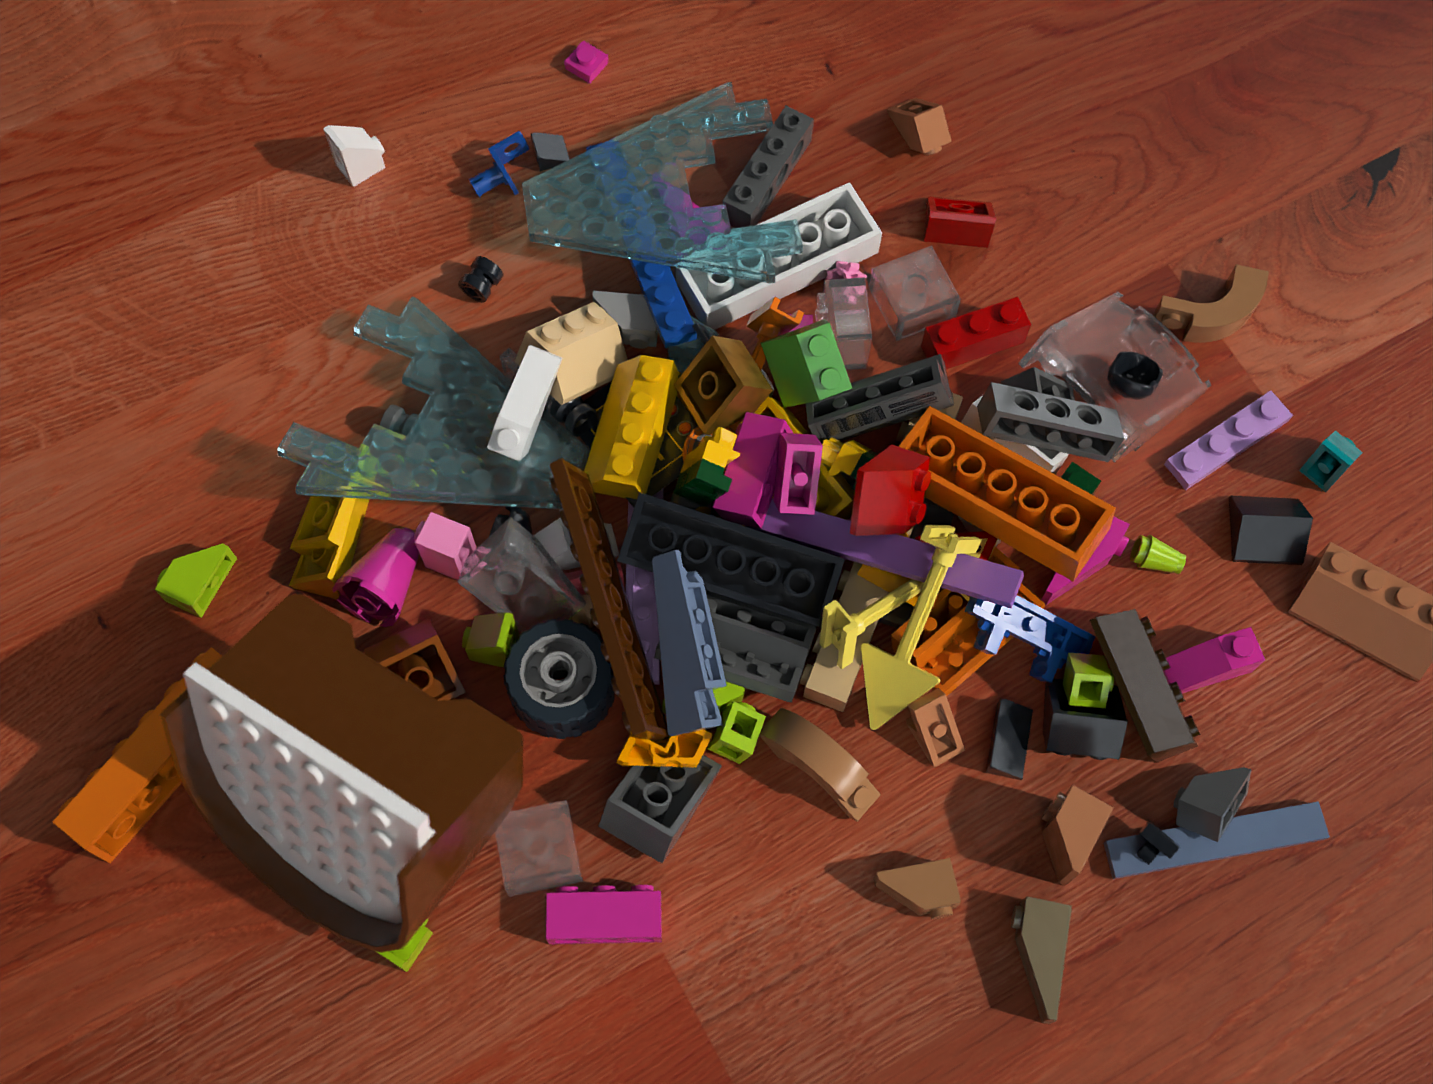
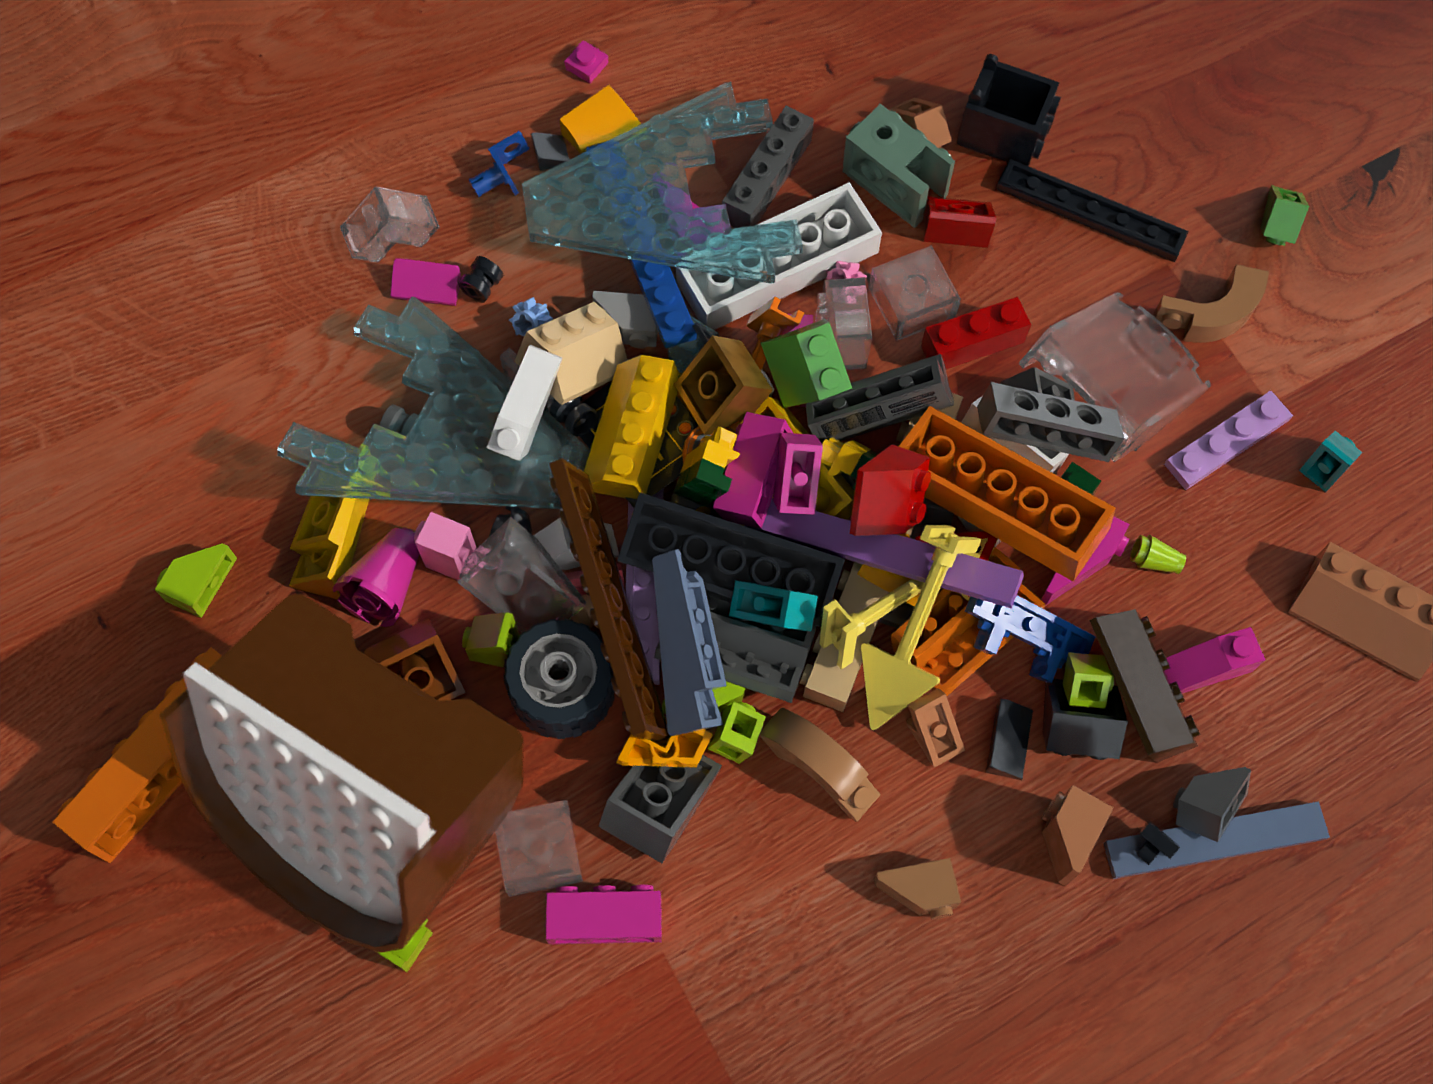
(355, 152): white slope -> none
(388, 219): none -> clear brick
(425, 281): none -> dark pink slope
(529, 316): none -> light blue gear
(597, 120): none -> light orange slope
(773, 606): none -> teal slope
(896, 163): none -> sand green torso
(1008, 112): none -> black container
(1042, 944): dark tan slope -> none
(1092, 210): none -> black tile
(1134, 375): black hair -> none
(1269, 530): black slope -> none
(1283, 215): none -> bright green slope

